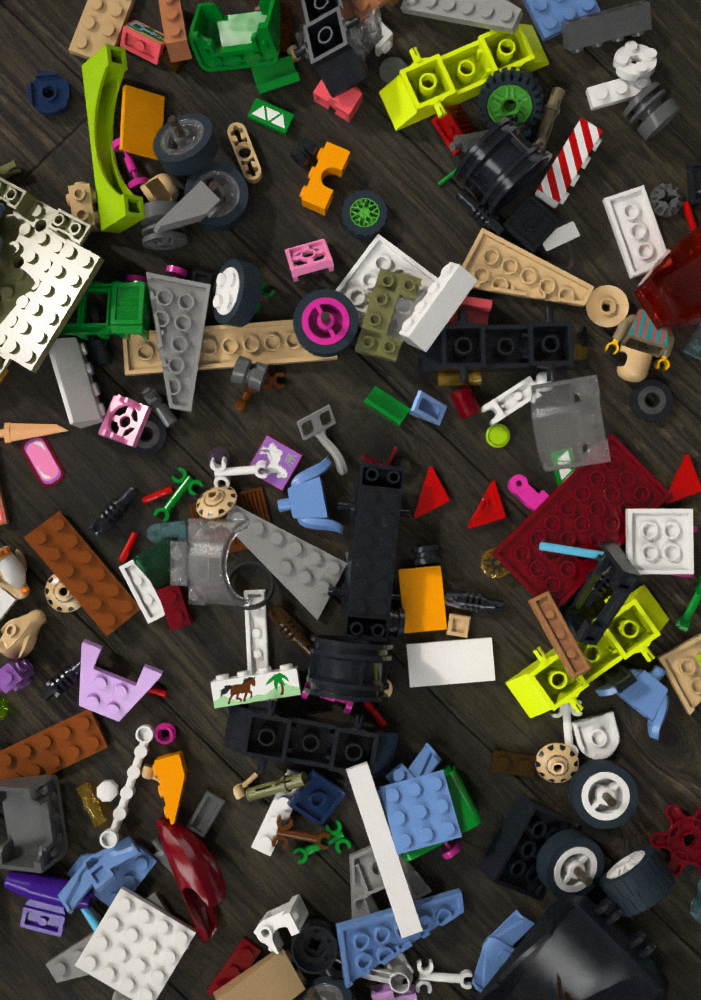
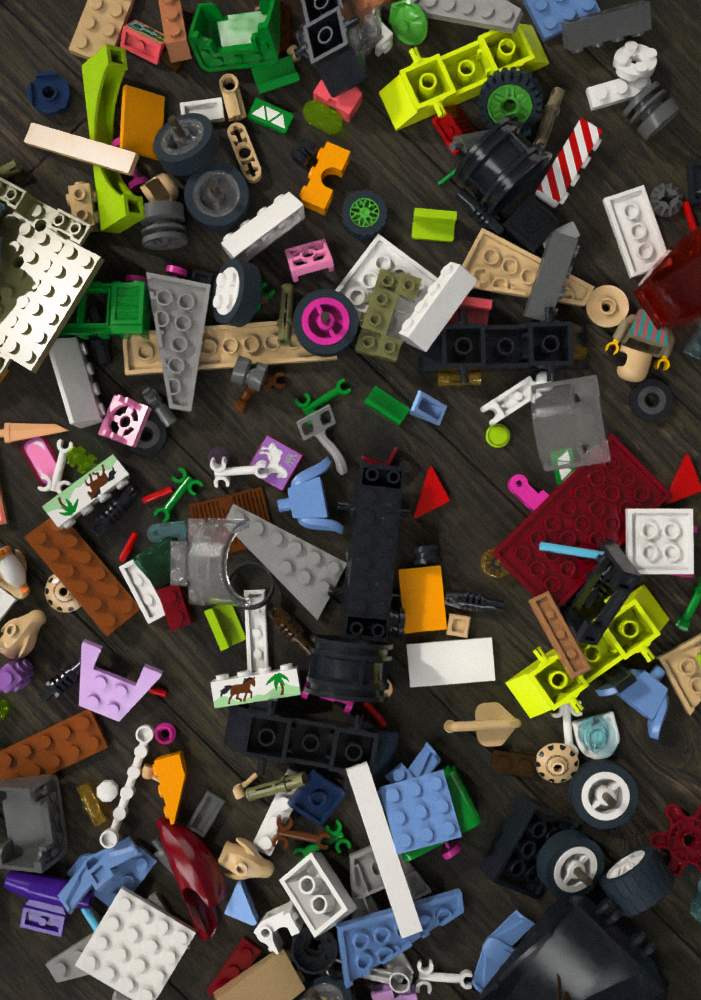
(55, 483): none -> white bar
(77, 457): none -> clear neon green piece
(82, 149): none -> tile
(86, 492): none -> brick
(190, 209): light grey slope -> none
(210, 108): none -> white tile
(216, 502): tan dish -> none
(225, 626): none -> lime panel
(232, 98): none -> tan piece
(241, 905): none -> light blue slope
(244, 861): none -> tan animal
(264, 228): none -> white slope
(284, 336): none -> olive pin
(310, 407): none -> green bar
(317, 893): none -> white slope
(322, 117): none -> clear neon green tile
(390, 69): dark grey piece -> none
(408, 22): none -> bright green piece
(433, 225): none -> lime panel
(465, 402): dark red piece -> none
(489, 508): red tile -> none
(491, 723): none -> tan piece
(551, 275): none -> dark grey brick
(594, 733): none -> clear light blue hat

